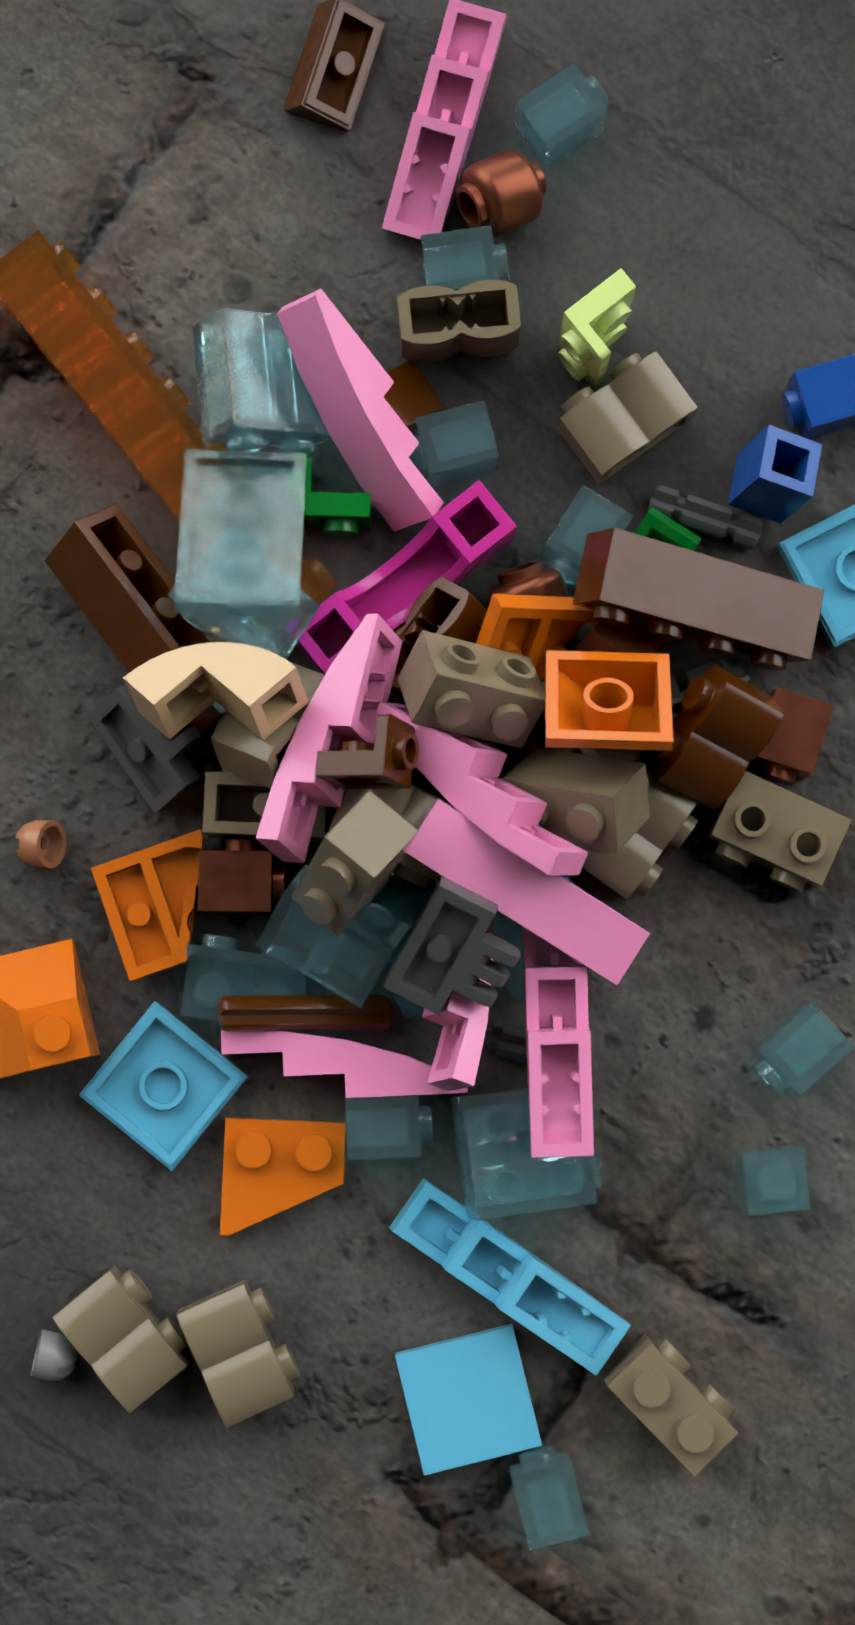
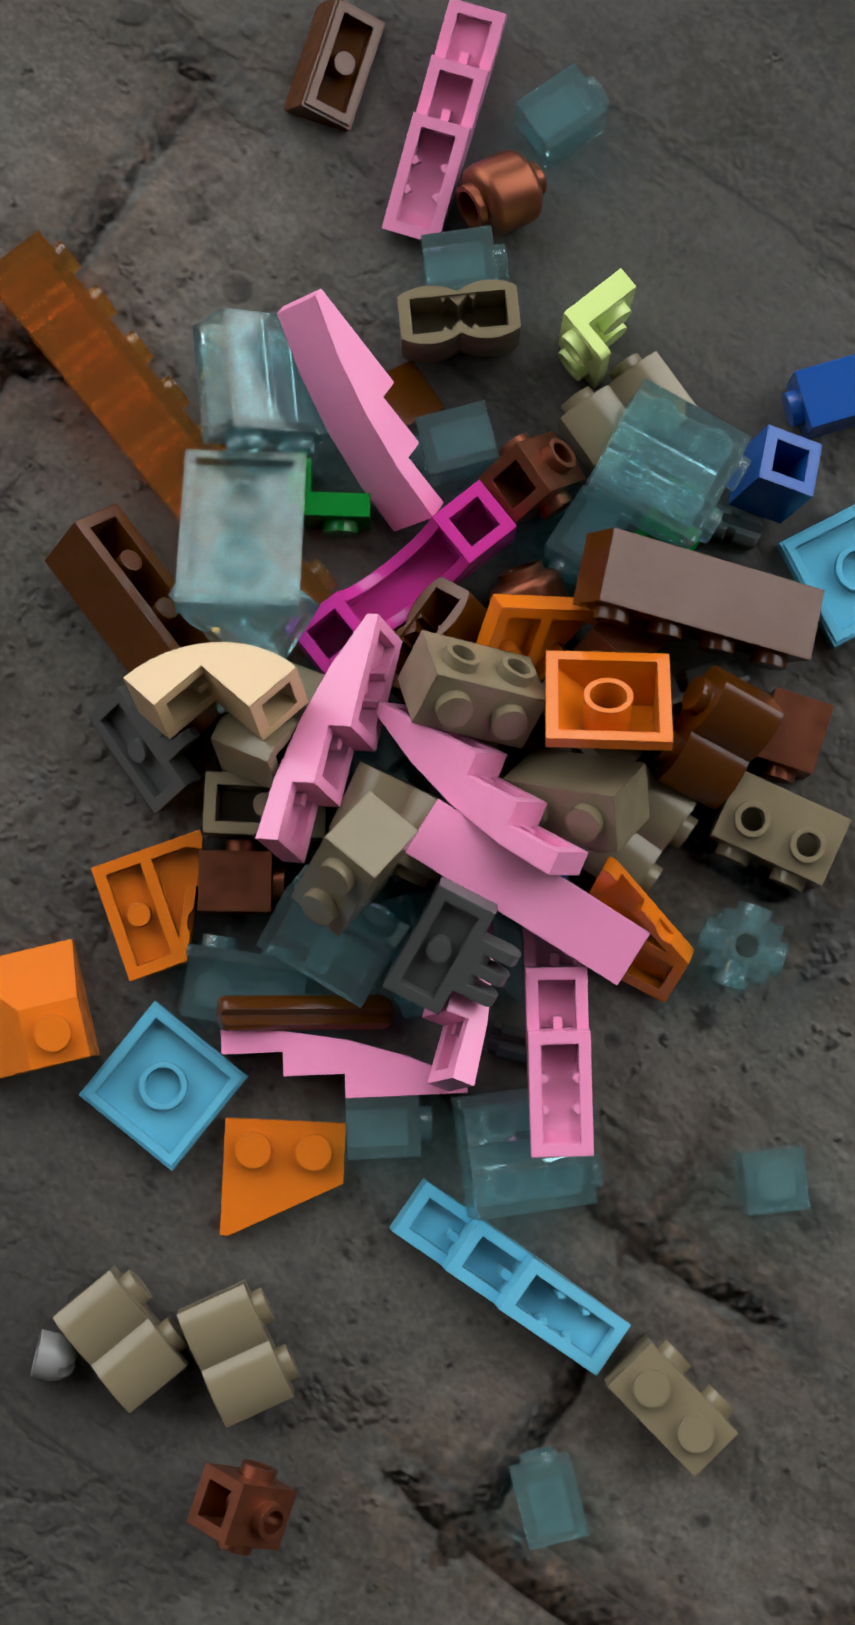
(53, 843): nougat hinge -> none
(242, 1506): none -> copper brick
(376, 765): reddish brown bracket -> none
(468, 1399): medium azure tile -> none
(533, 477): none -> copper brick
(664, 952): none -> orange wing
(668, 467): none -> clear light blue brick
(720, 955): none -> clear light blue brick
(800, 1050): clear light blue brick -> none

